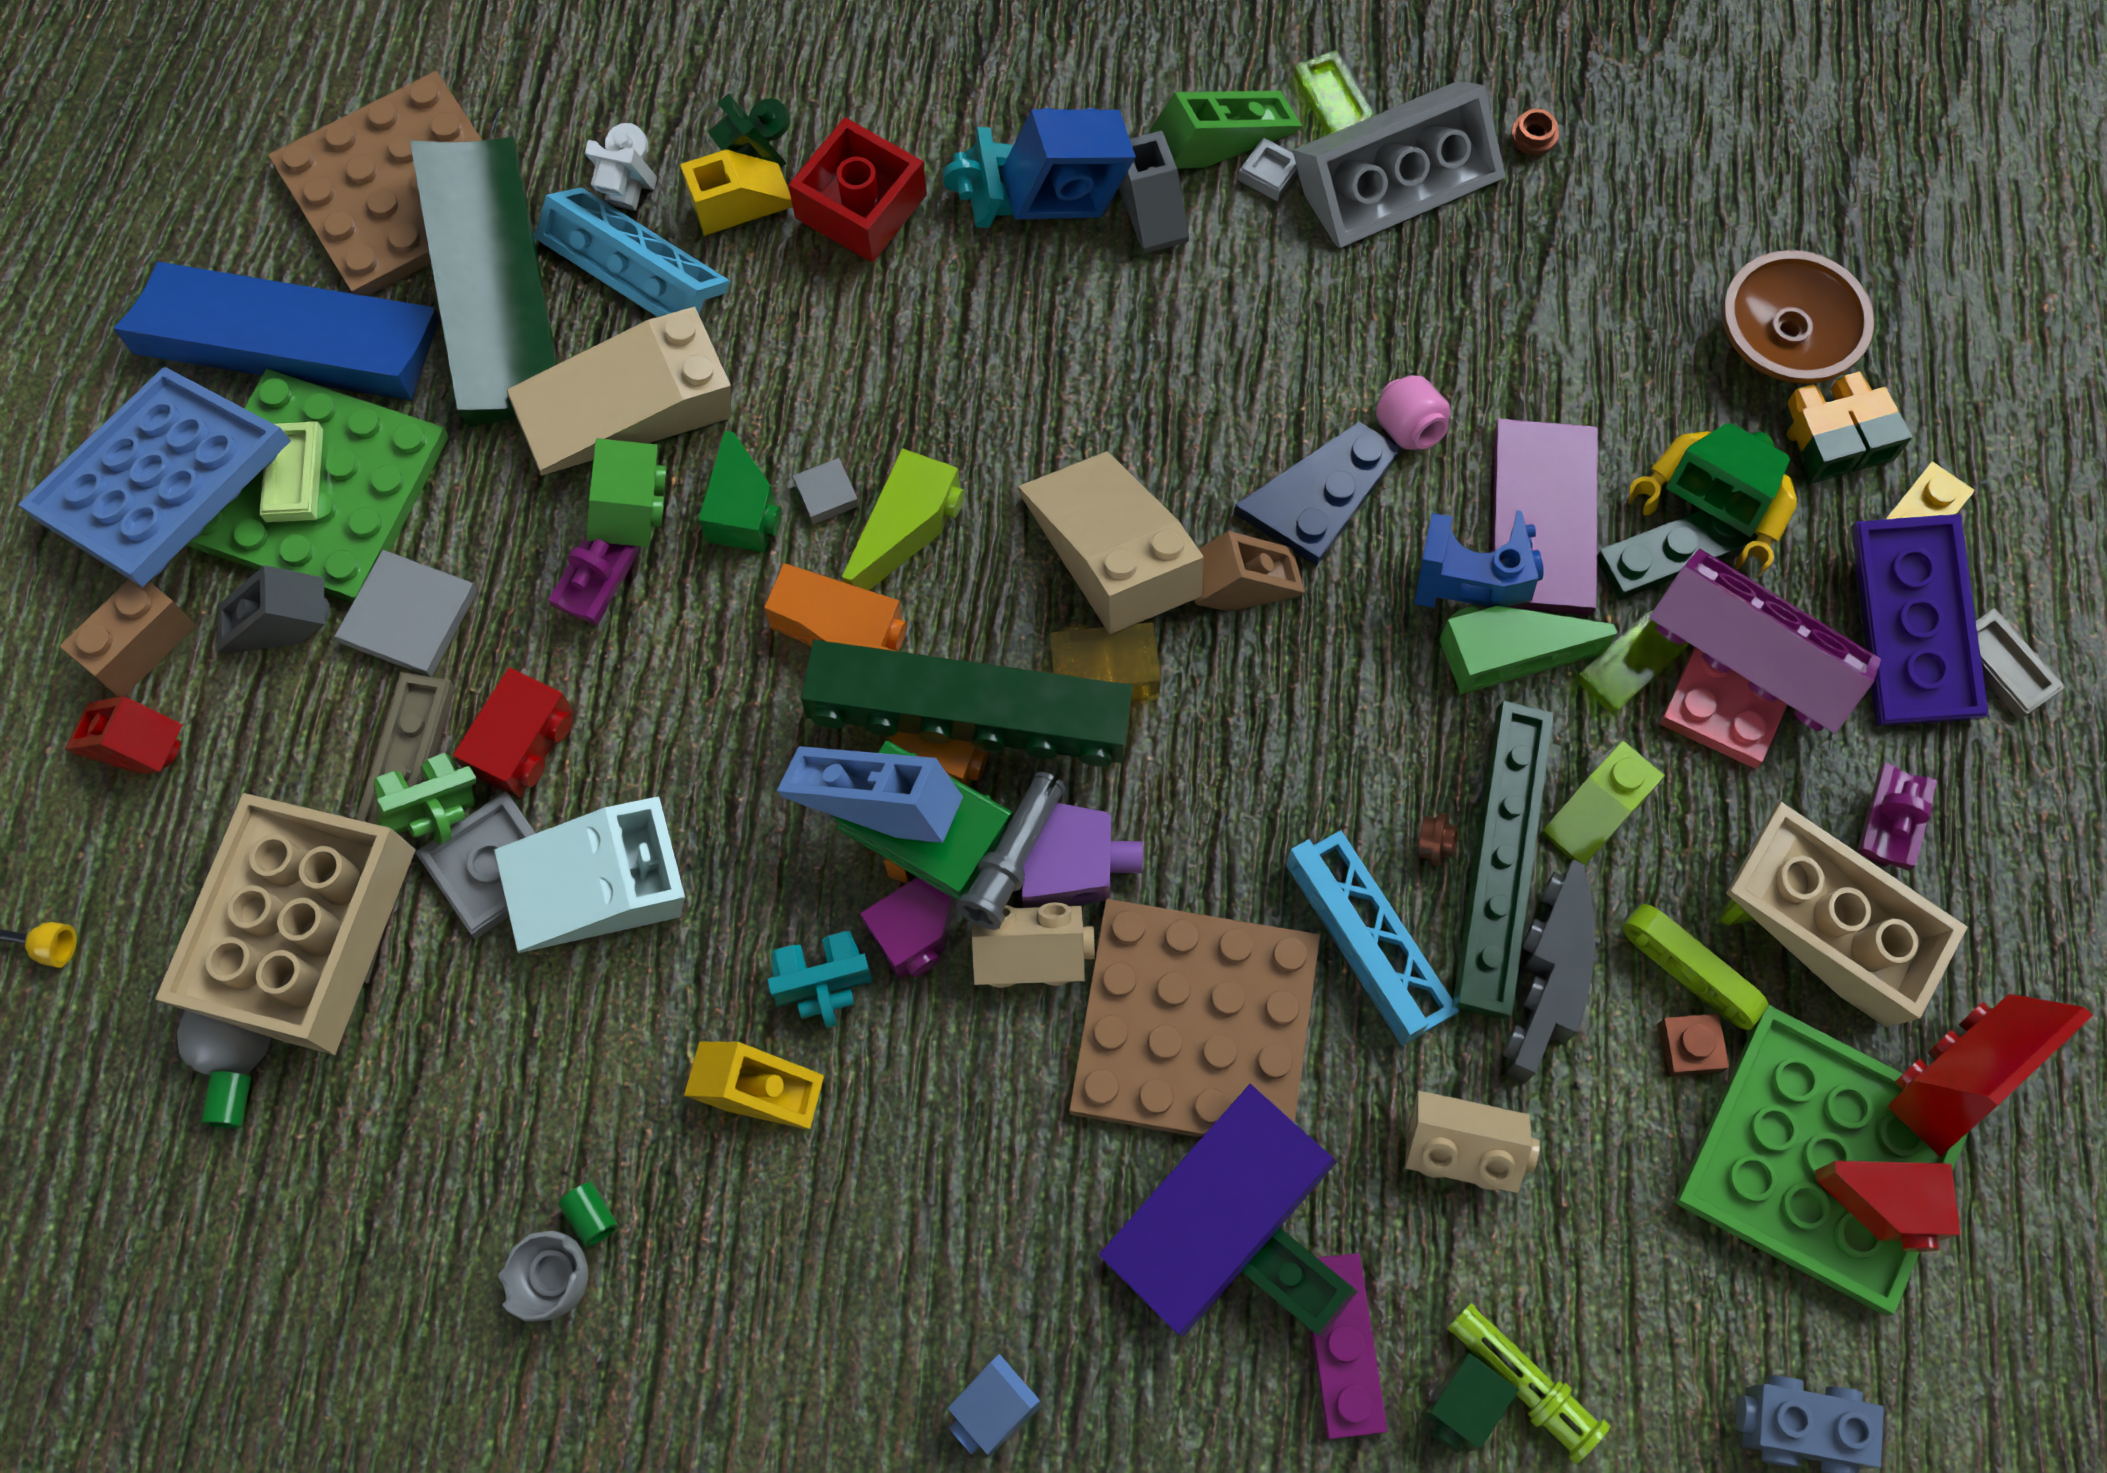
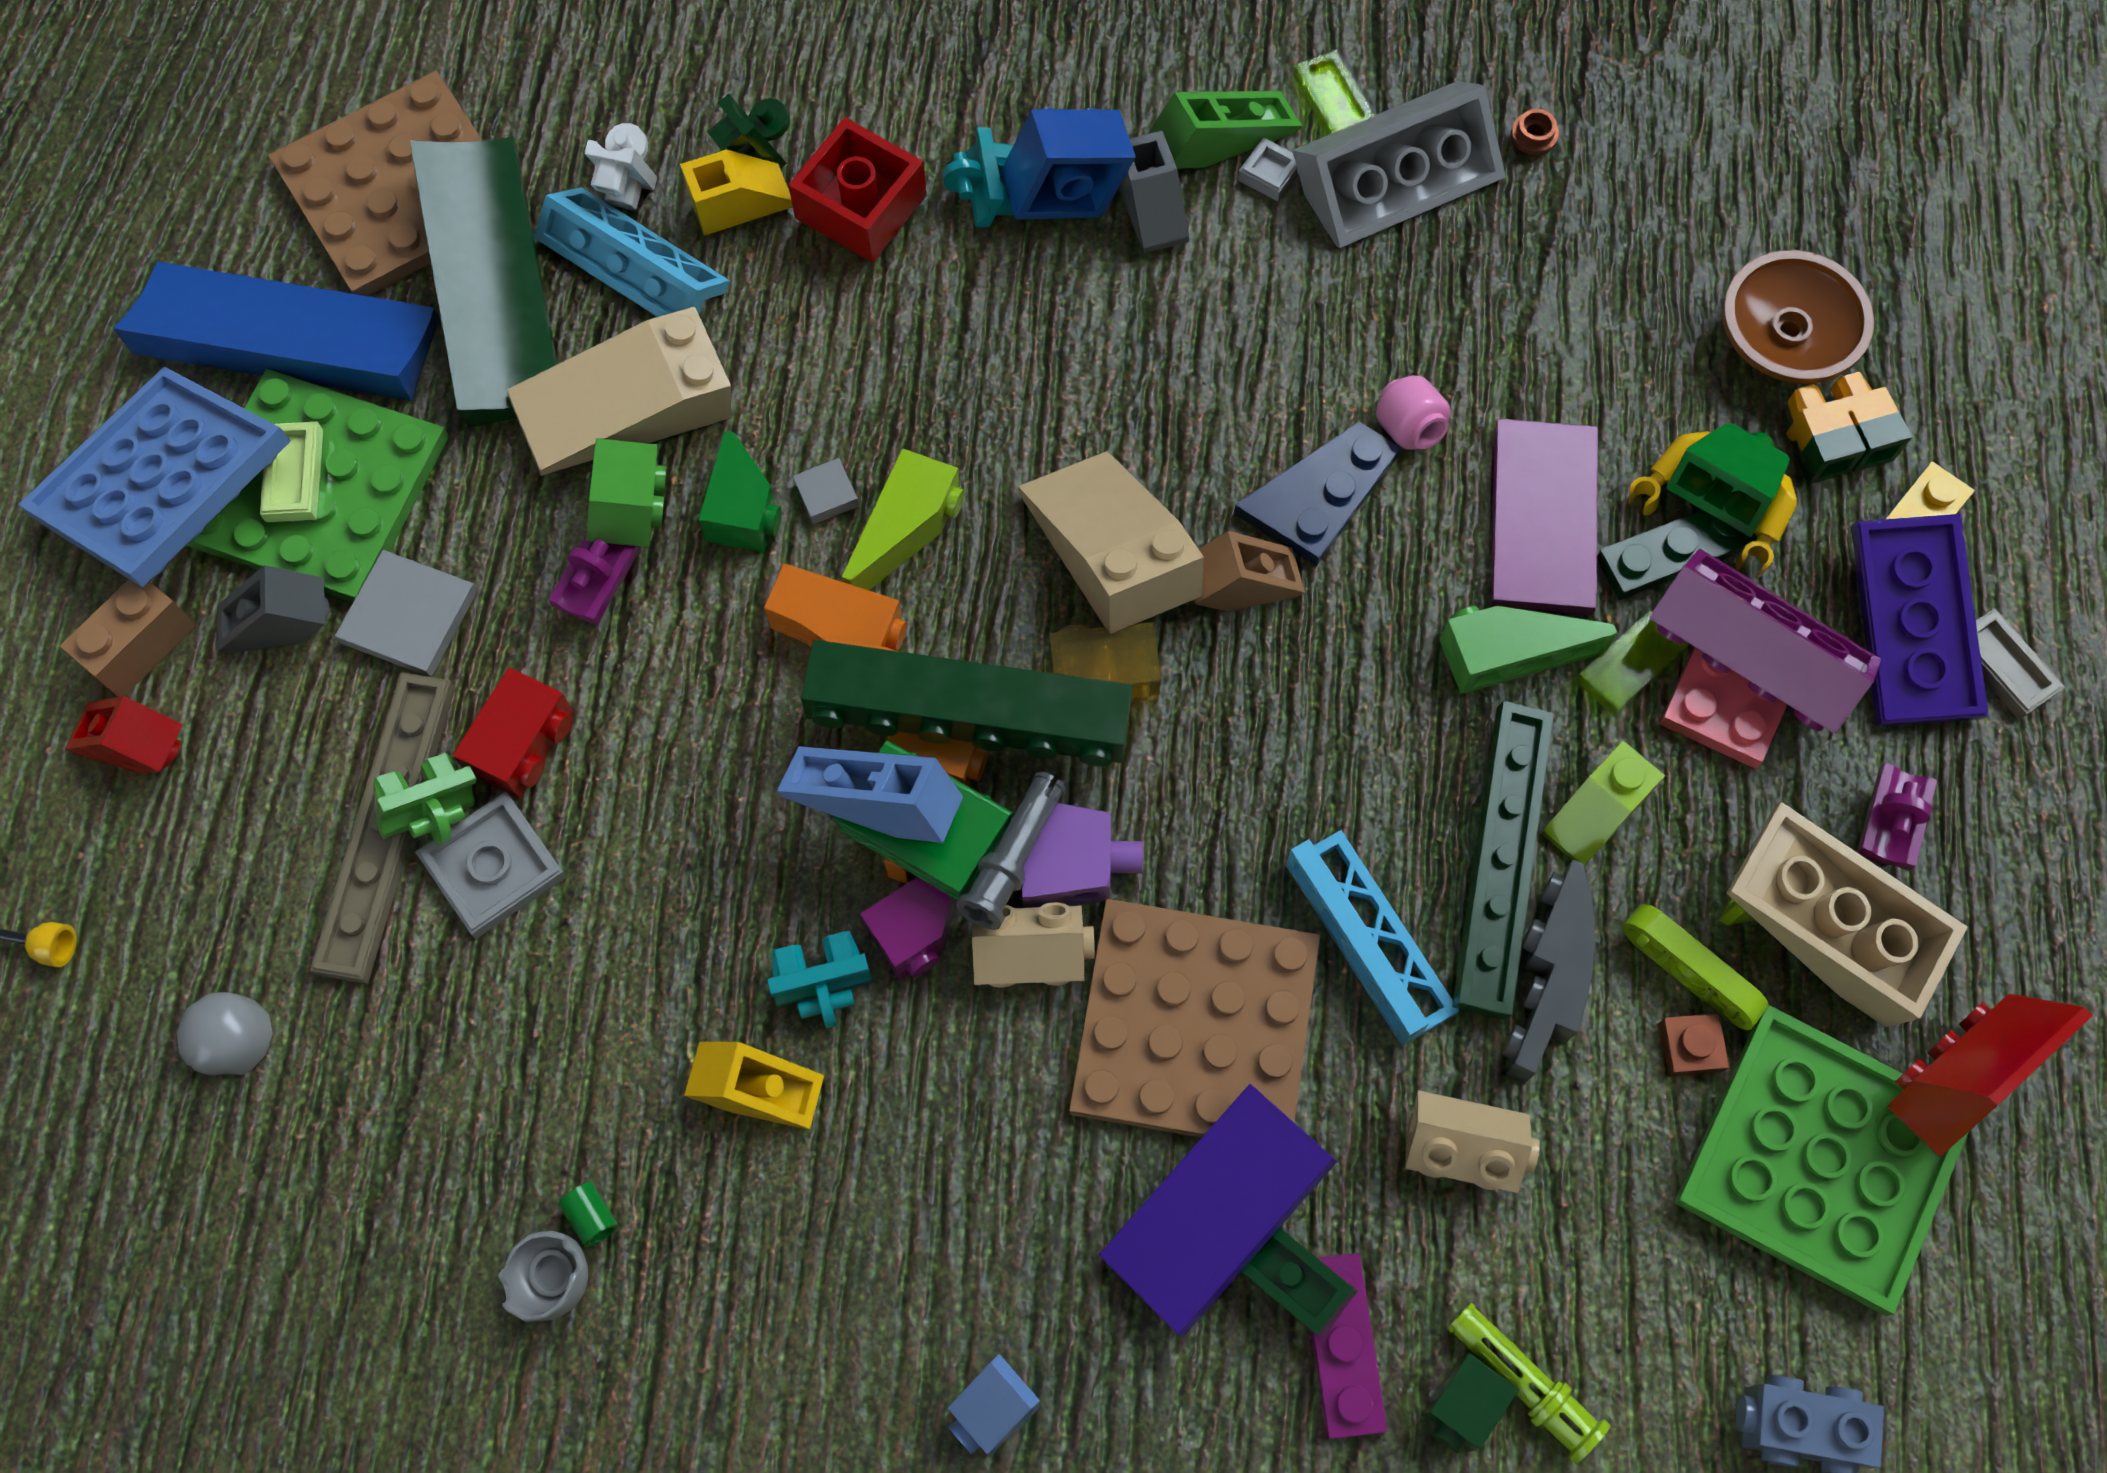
(225, 1100): green hinge -> none
(288, 922): tan slope -> none
(591, 876): light aqua slope -> none
(1437, 839): copper plate -> none
(1477, 577): blue tile -> none
(1897, 1200): red slope -> none

